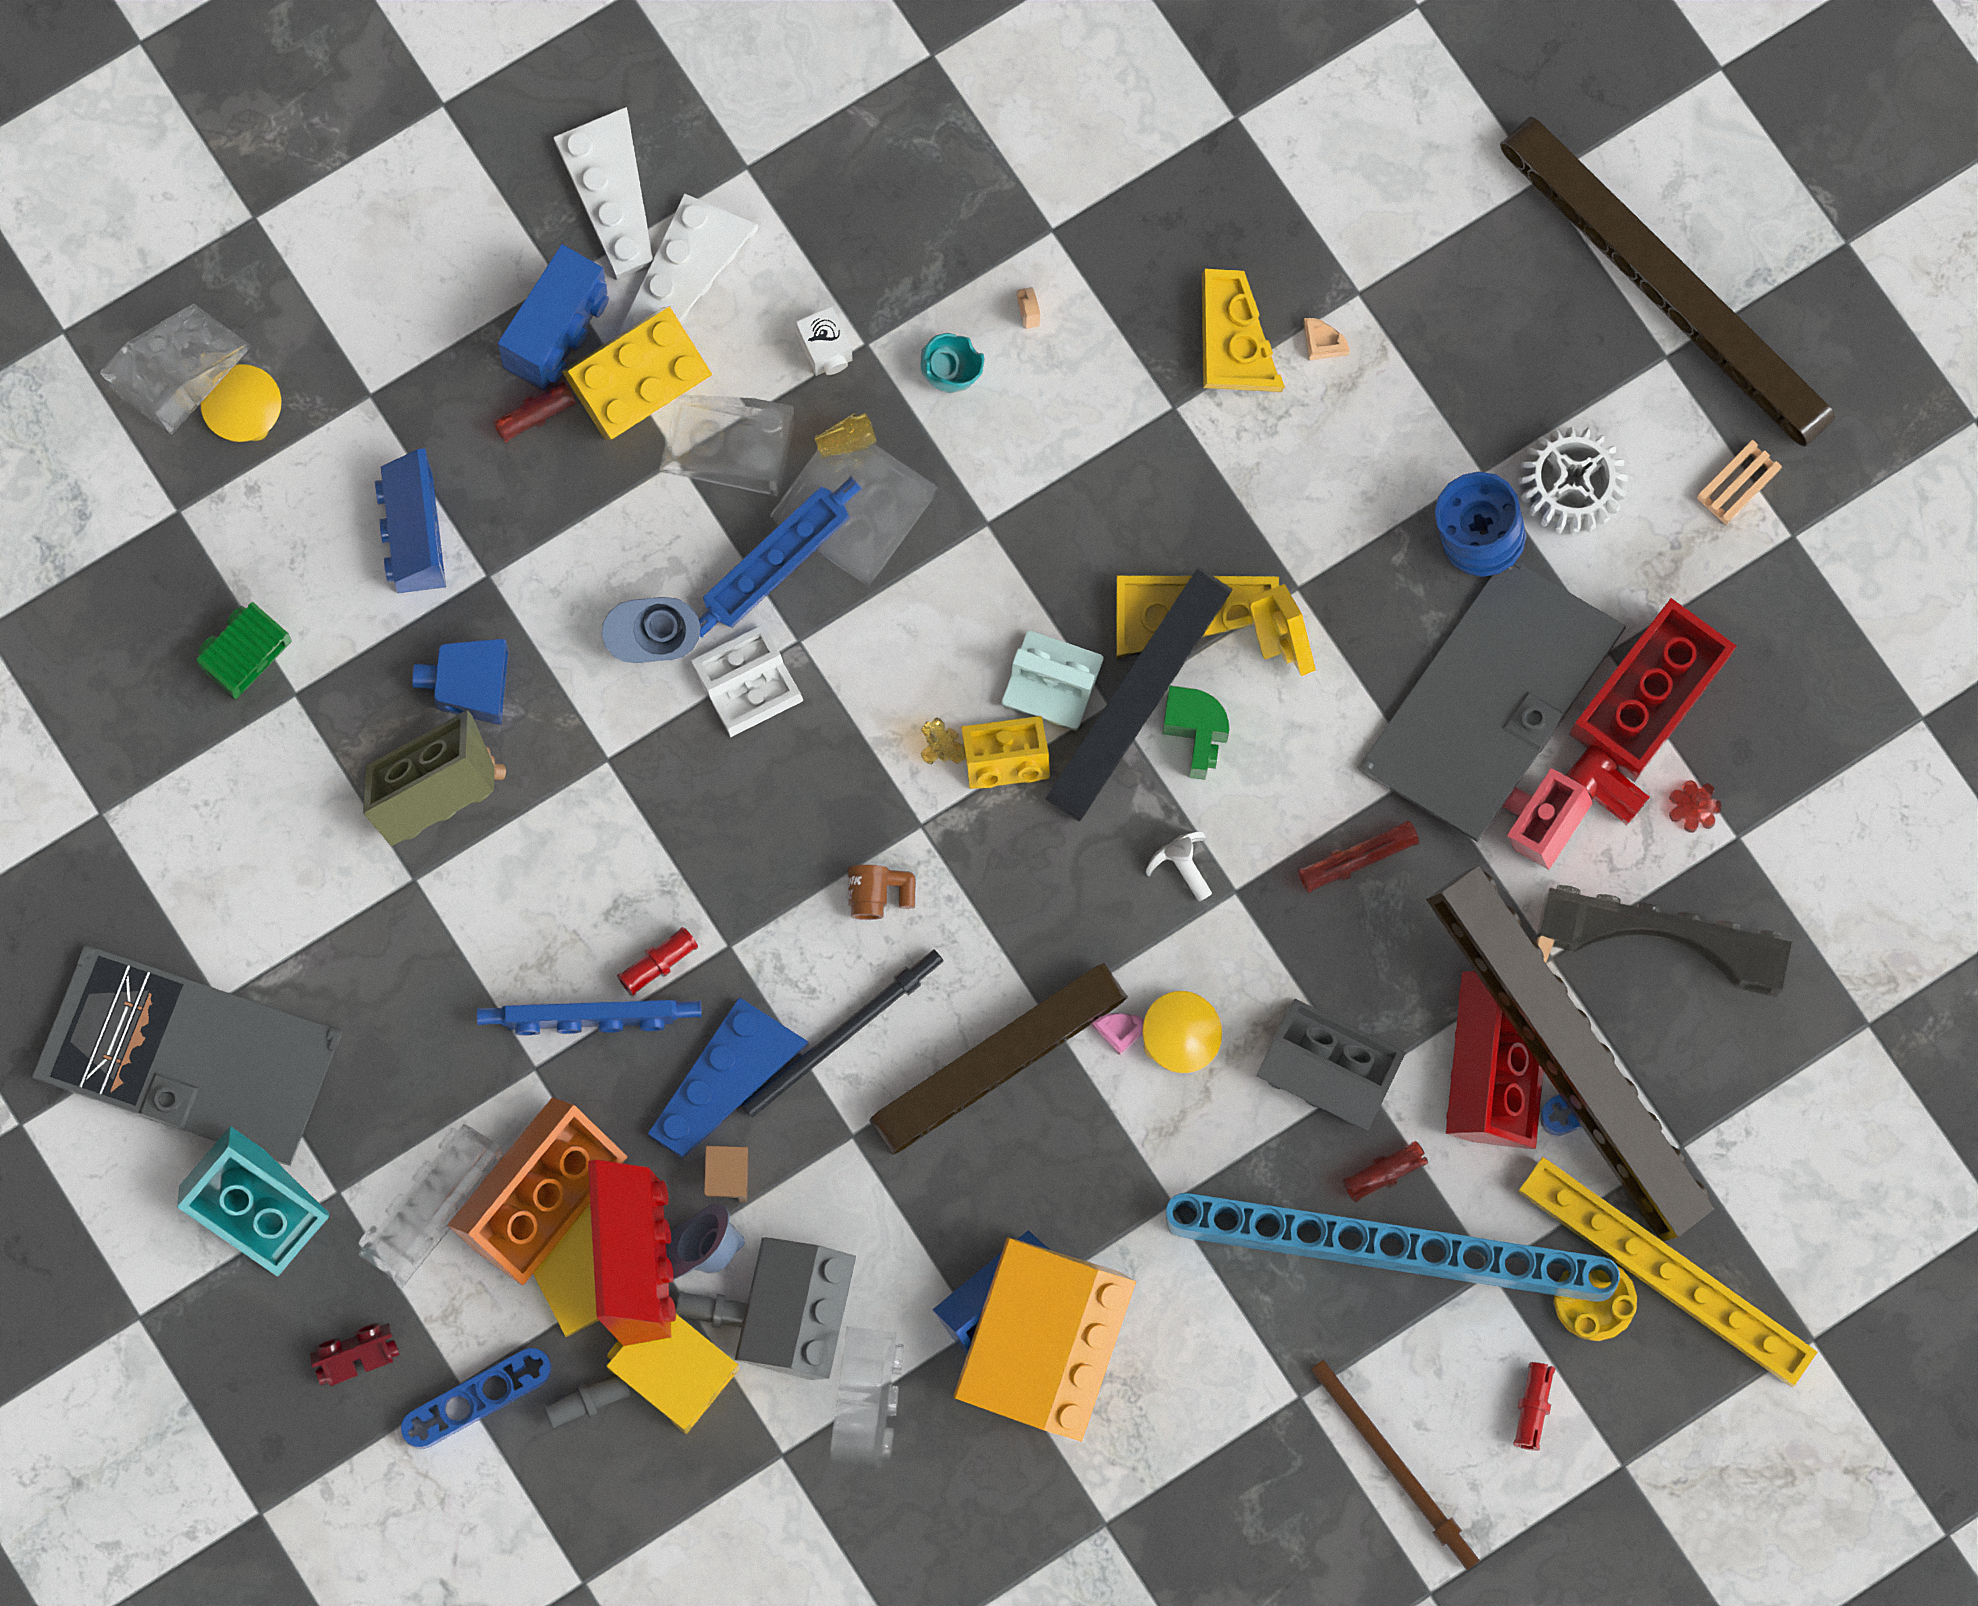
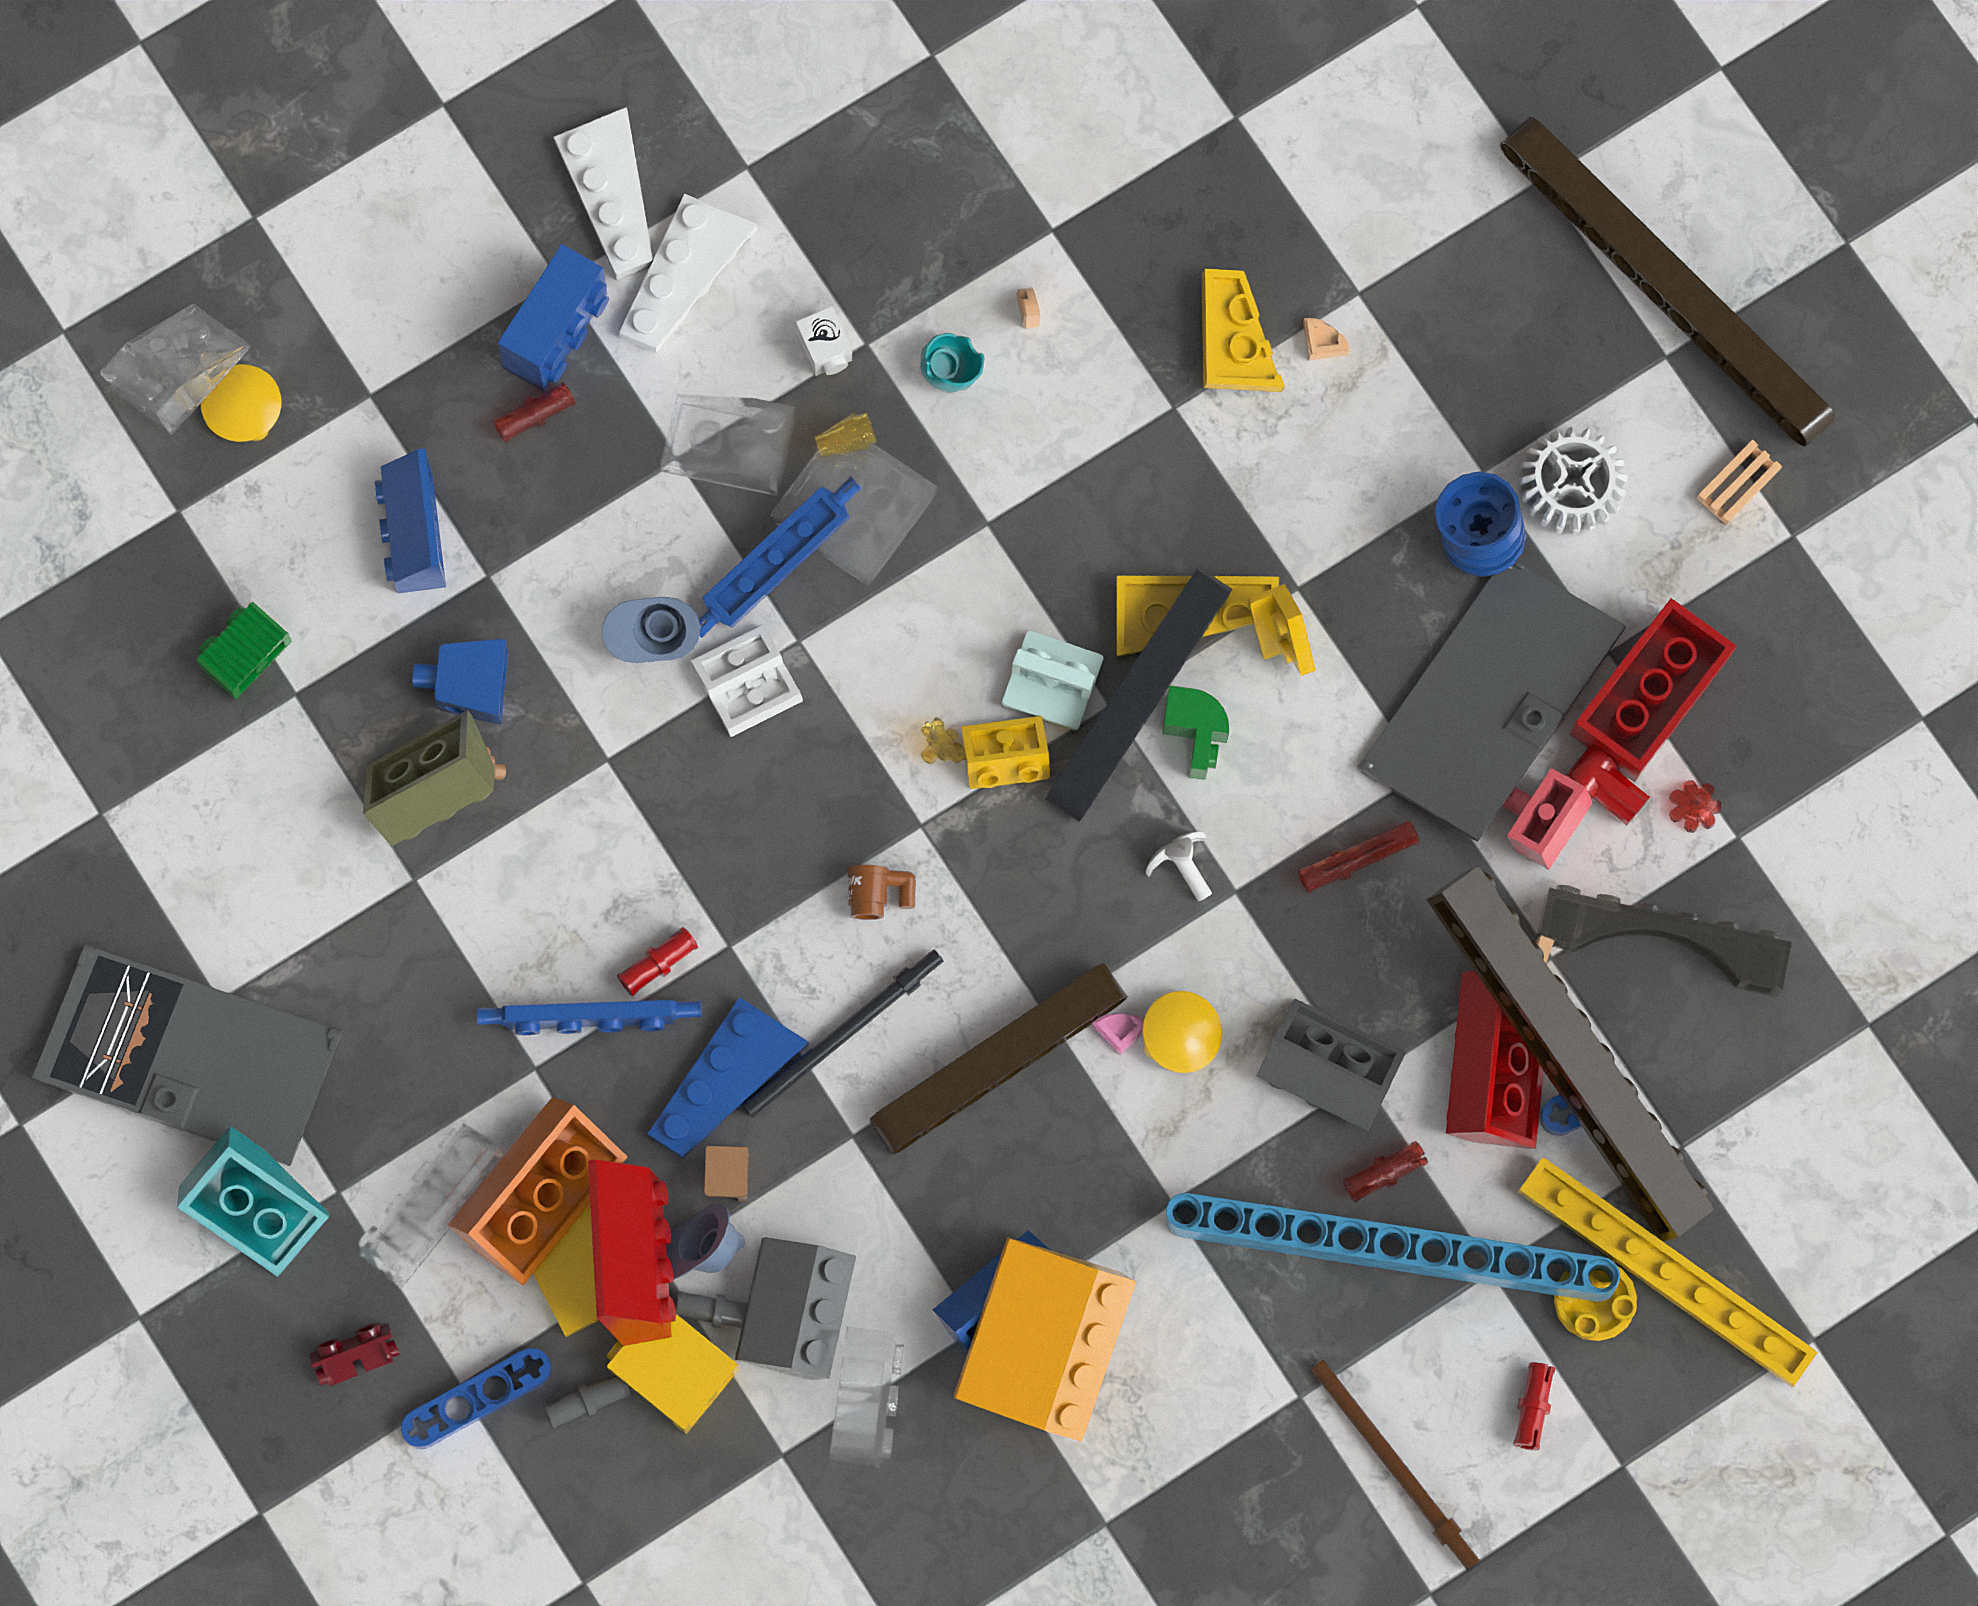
(637, 373): yellow brick -> none

